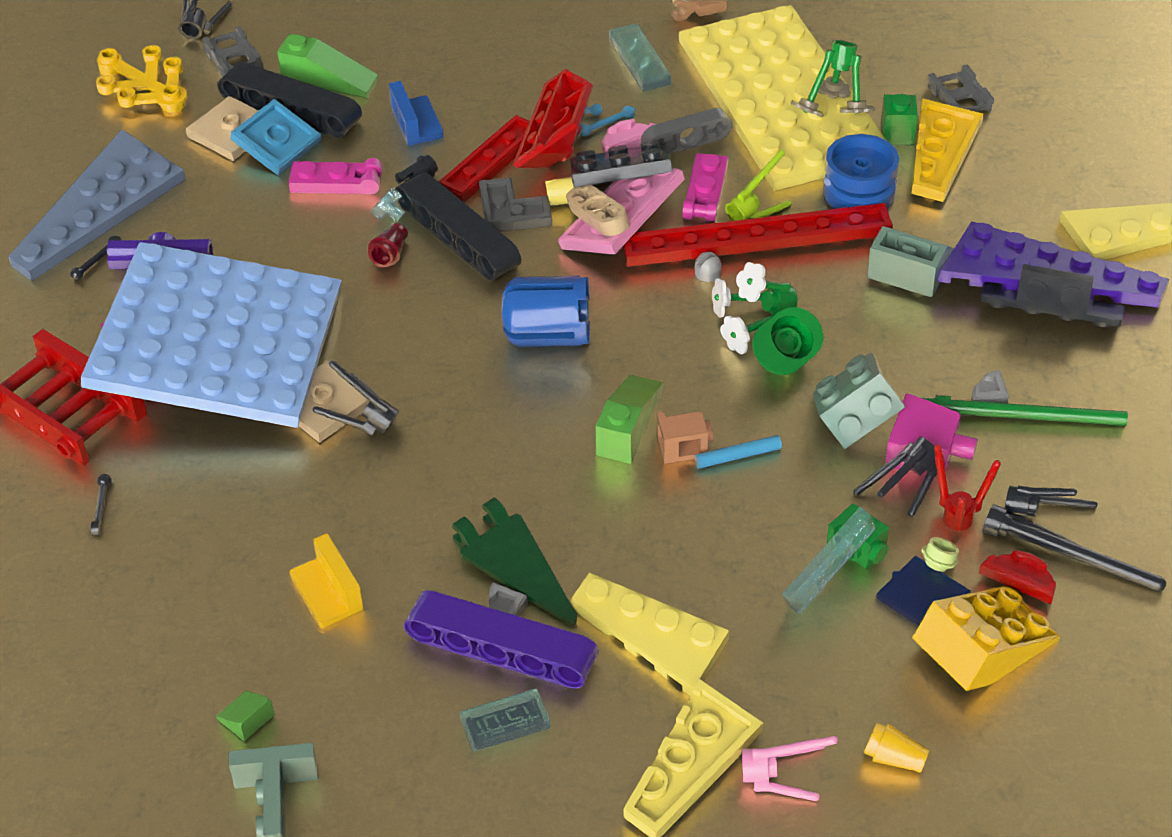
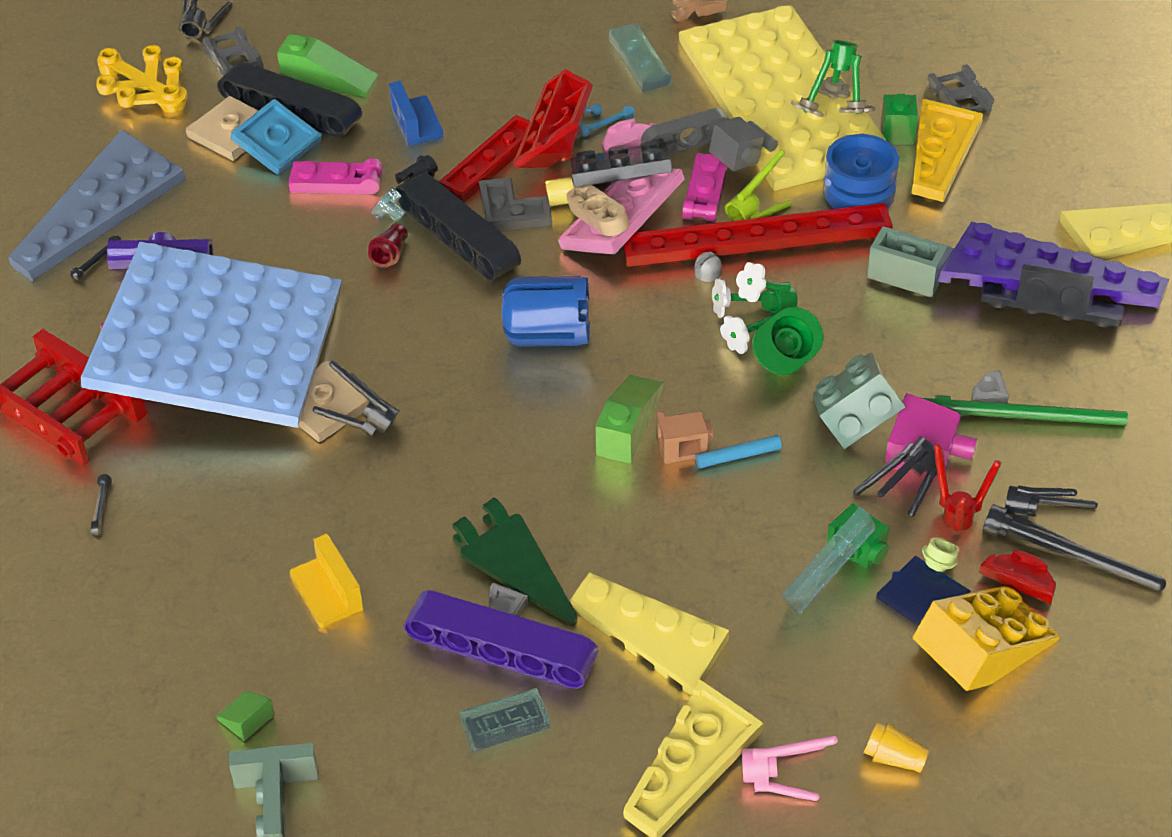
(739, 143): none -> dark grey brick

